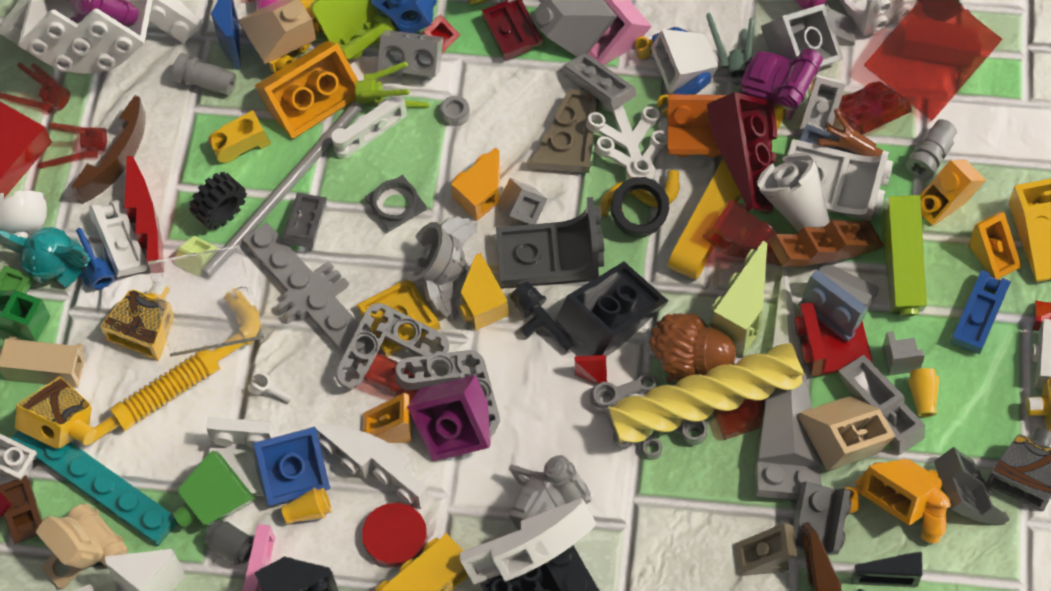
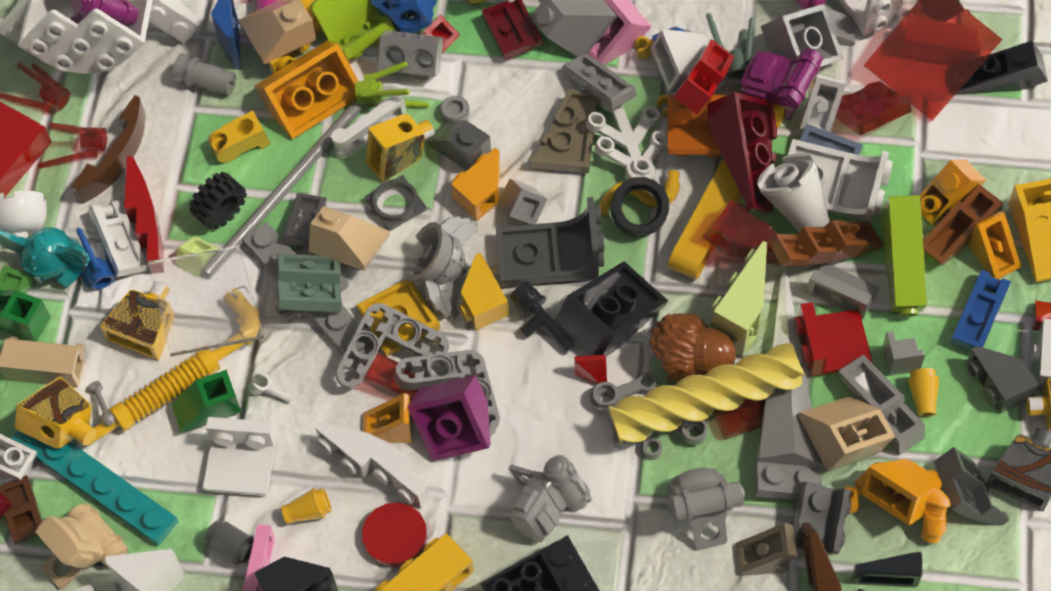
(96, 388): none -> light grey hinge
(205, 398): none -> green slope
(212, 492): bright green torso -> none
(290, 465): blue slope -> none
(308, 283): none -> sand green slope
(345, 238): none -> tan slope
(396, 145): none -> yellow torso
(460, 142): none -> dark grey slope
(536, 543): white slope -> none
(704, 77): none -> red slope
(704, 497): none -> light grey piece
(833, 305): sand blue plate -> none
(849, 139): dark orange piece -> none
(934, 146): light grey axle -> none
(956, 227): none -> dark orange slope
(1002, 376): none -> dark grey slope
(1008, 71): none -> black slope

